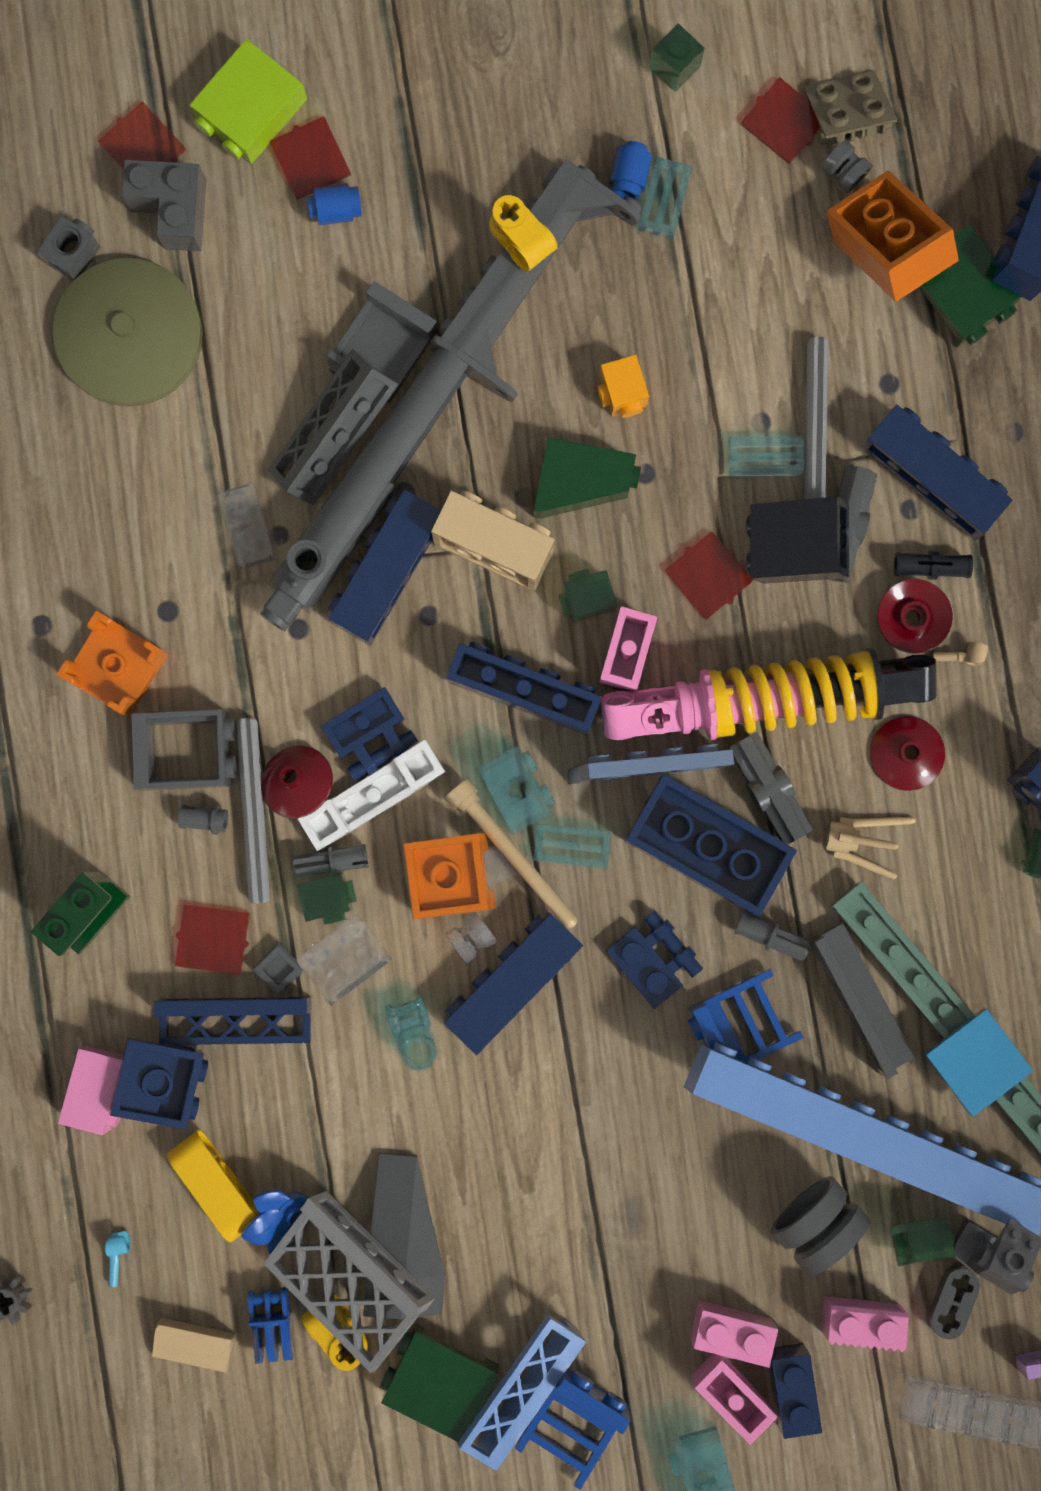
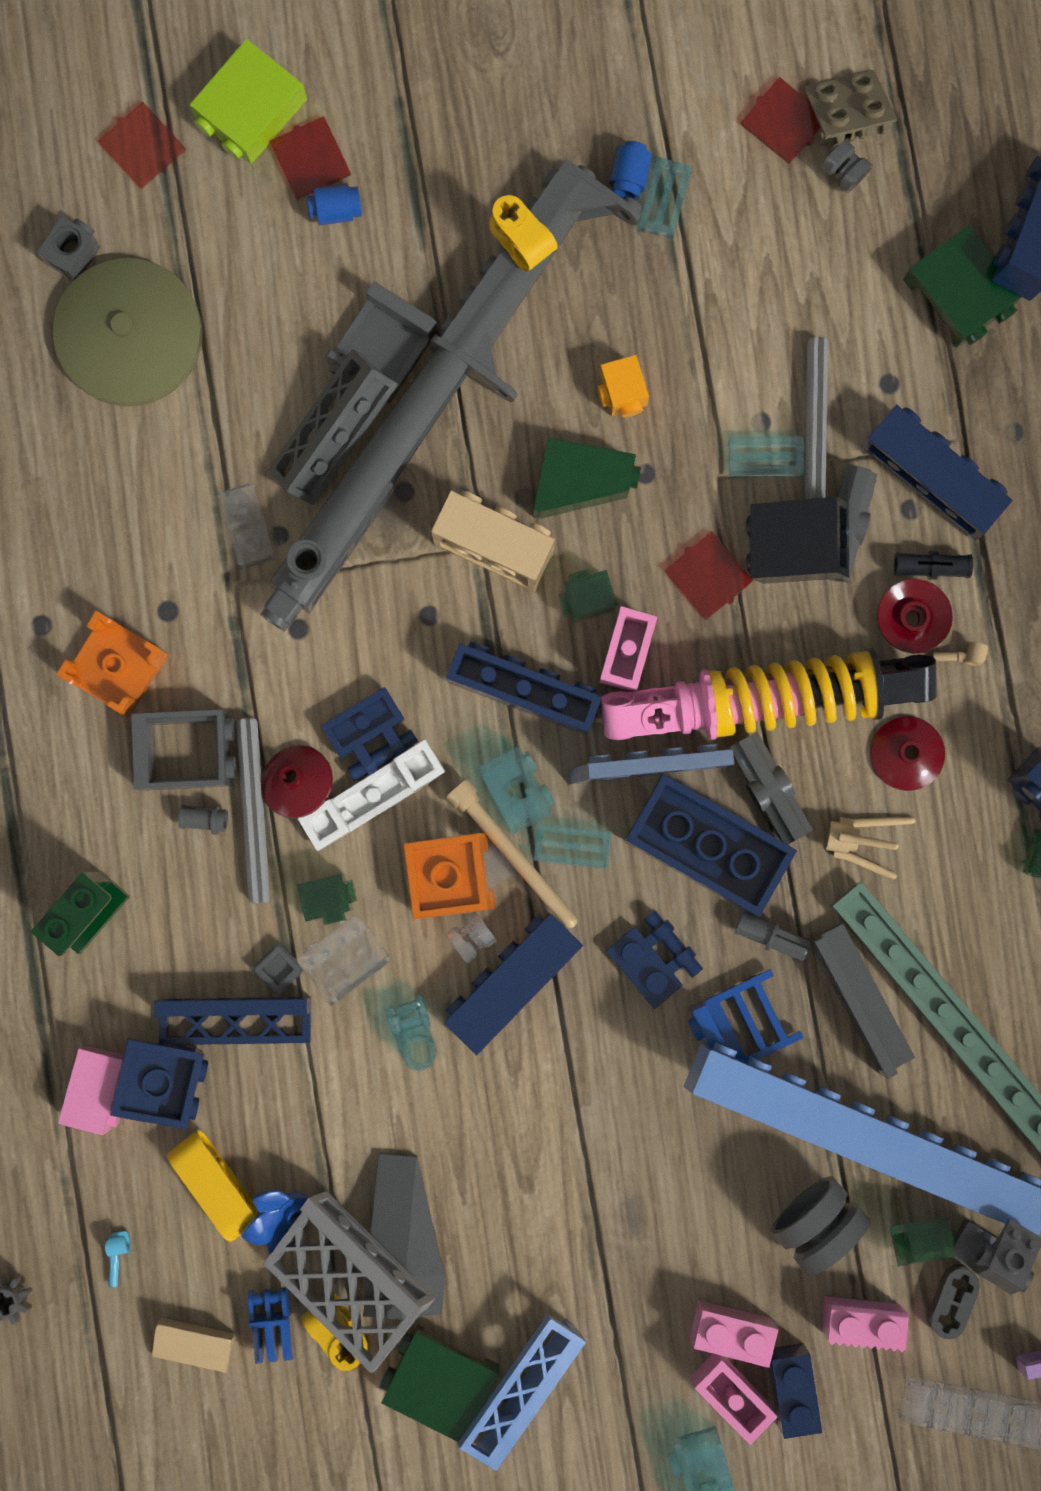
(174, 193): dark grey brick -> none
(212, 939): clear red piece -> none
(330, 861): dark grey axle -> none
(385, 568): dark blue brick -> none
(591, 1403): blue plate -> none
(676, 57): clear green brick -> none
(892, 235): orange brick -> none
(978, 1062): dark azure tile -> none

